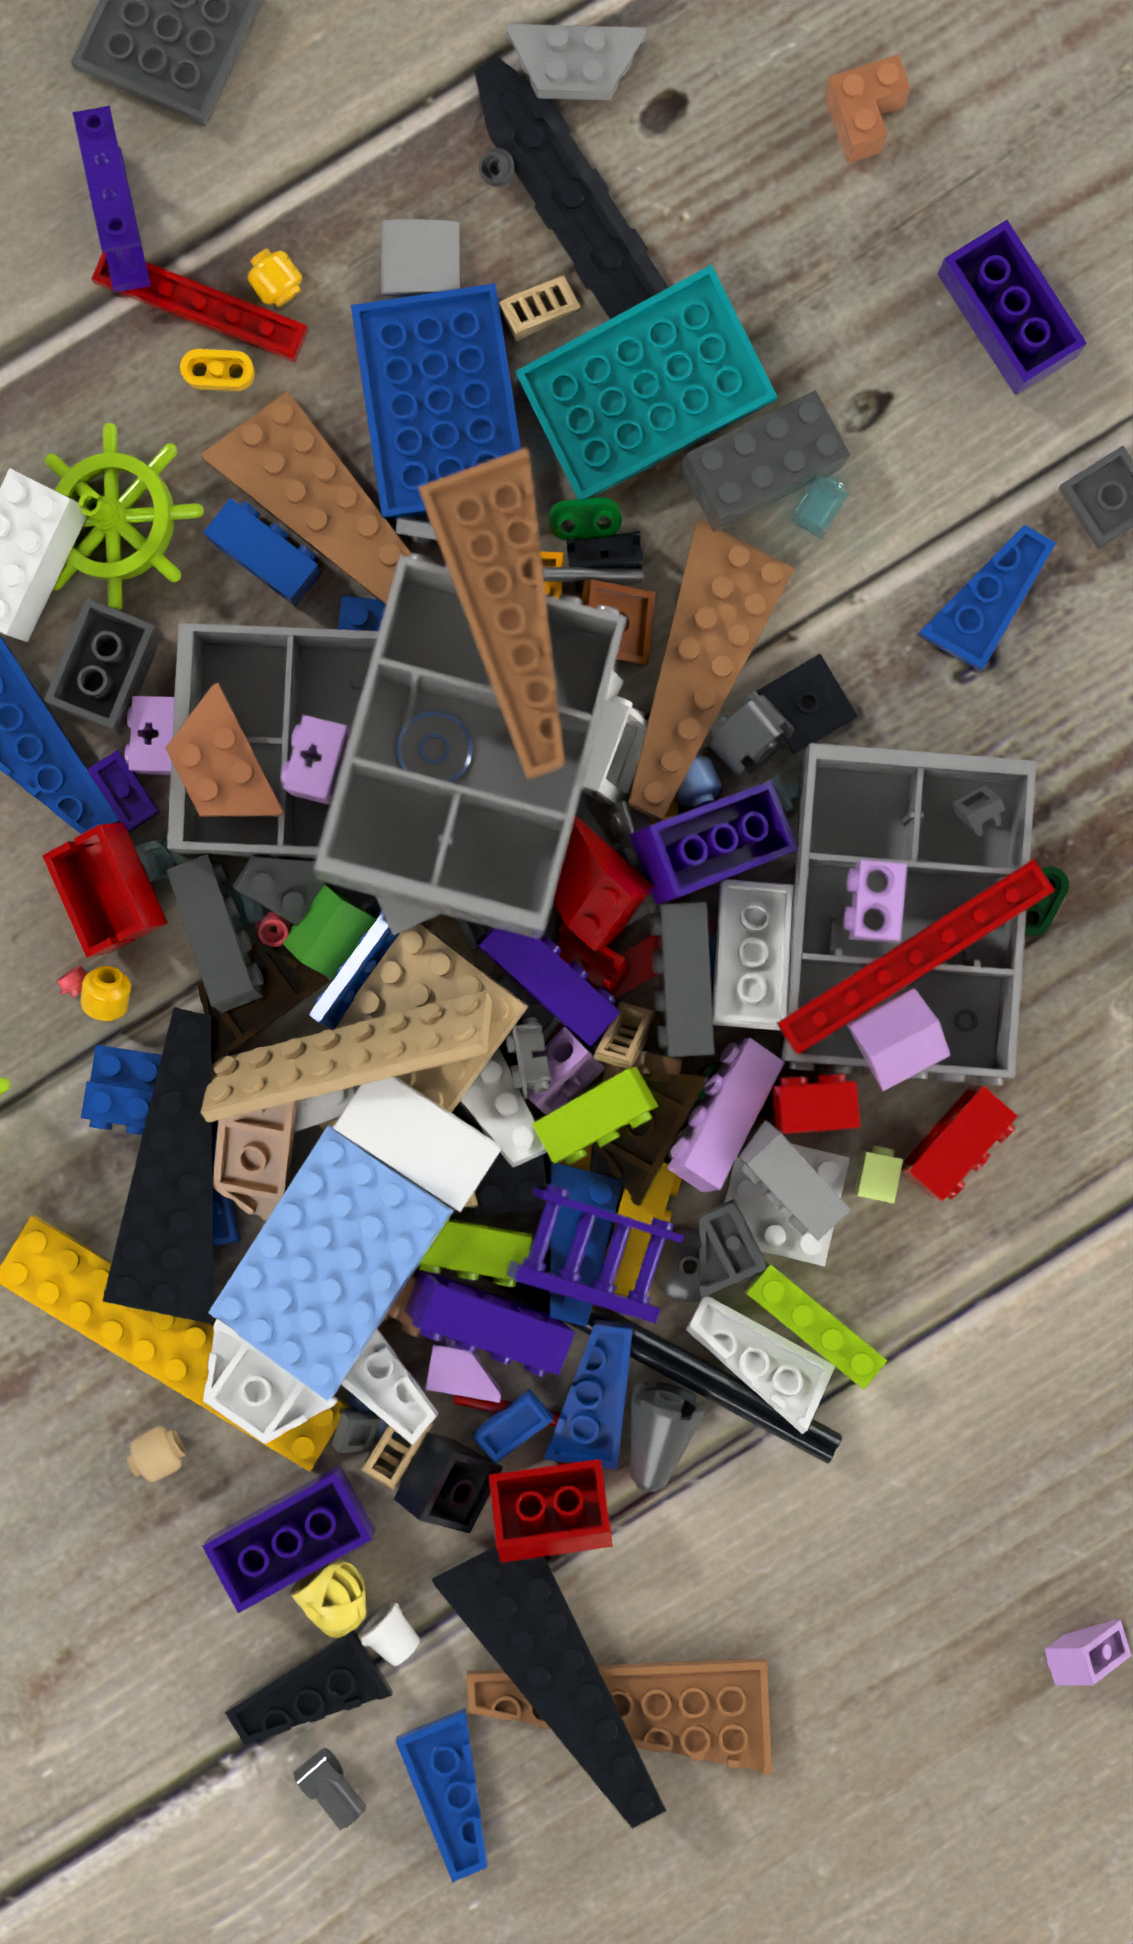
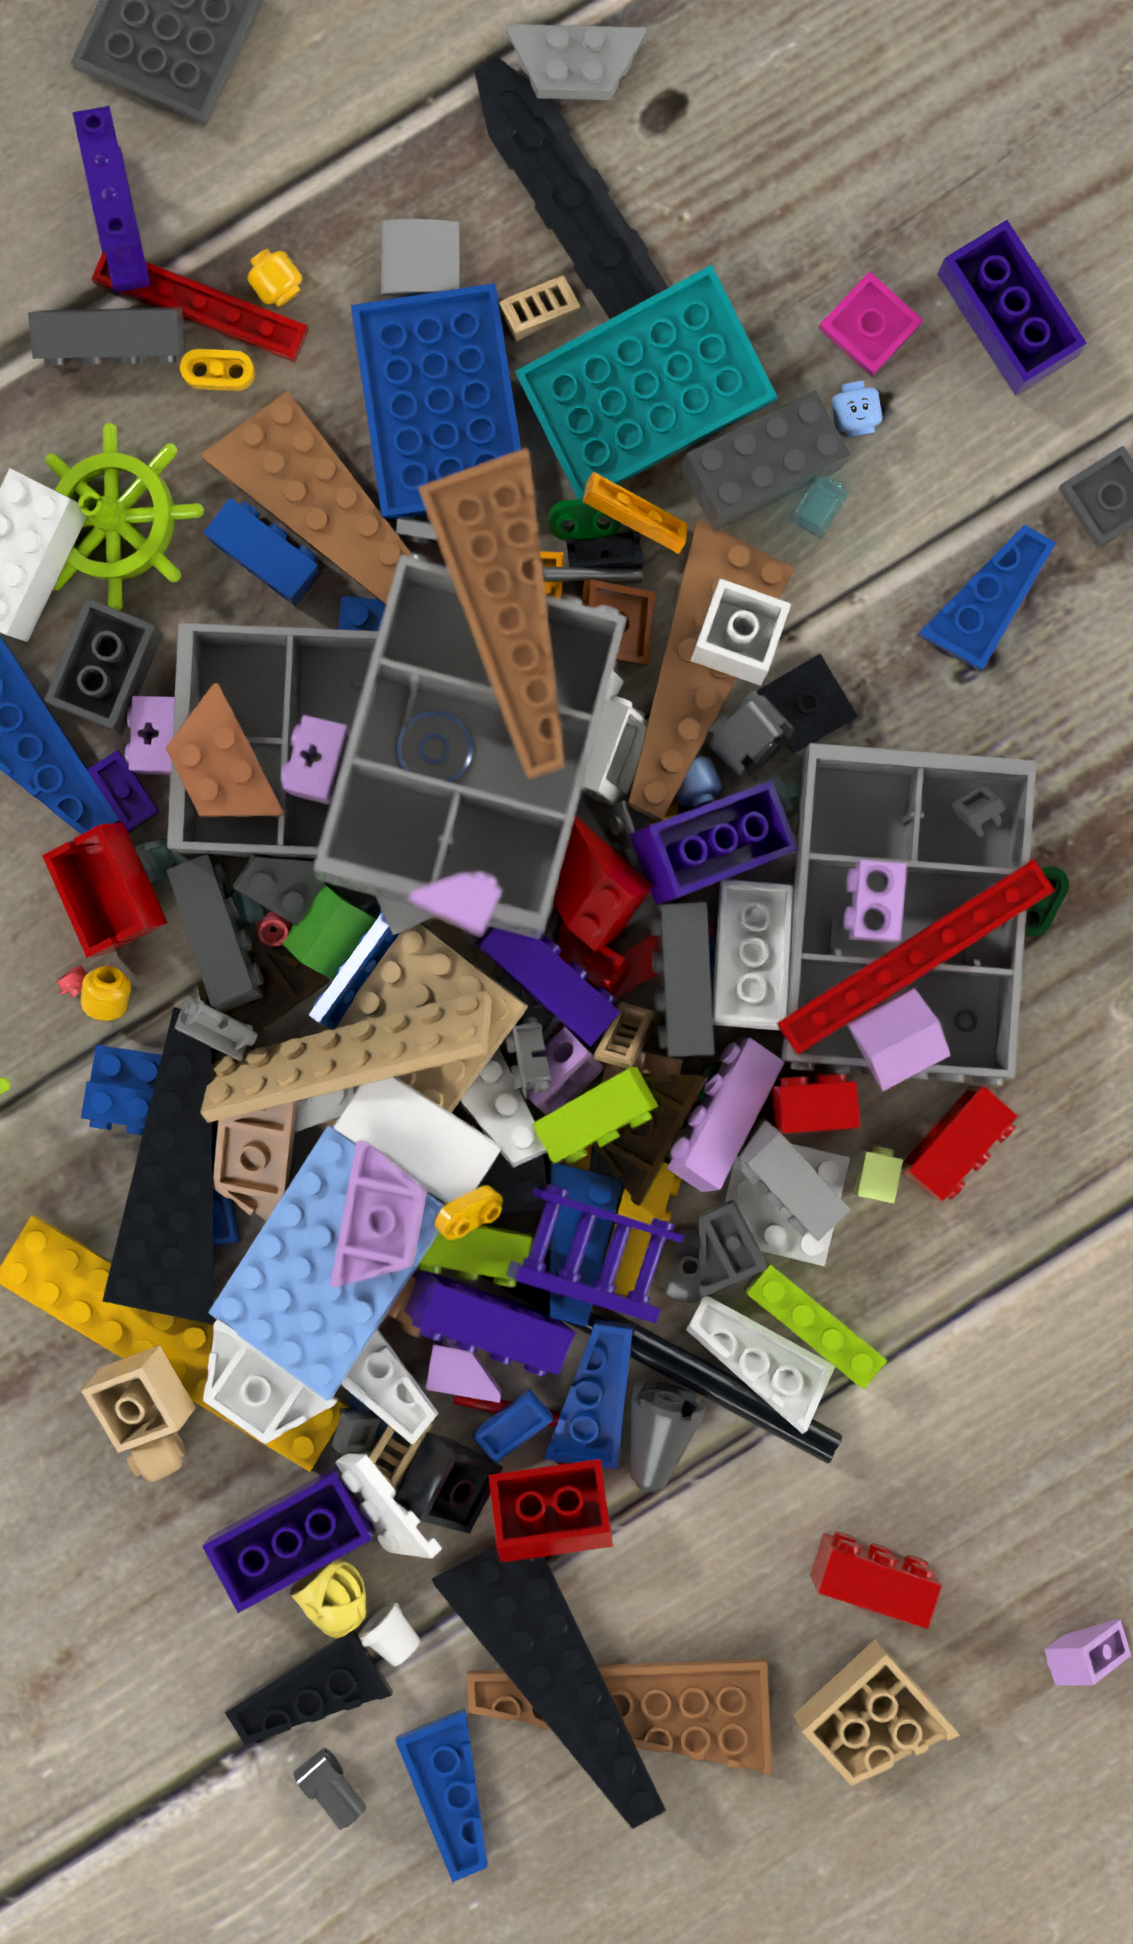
(107, 333): none -> dark grey brick
(138, 1399): none -> tan brick
(214, 1028): none -> light grey hinge
(378, 1219): none -> lavender wing
(390, 1520): none -> white wing
(460, 900): none -> lavender slope
(469, 1212): none -> yellow plate
(488, 166): dark grey plate -> none
(635, 512): none -> light orange tile
(740, 632): none -> white brick
(856, 409): none -> light blue head
(858, 101): nougat brick -> none
(870, 324): none -> dark pink plate
(871, 1716): none -> tan wedge
(875, 1579): none -> red brick

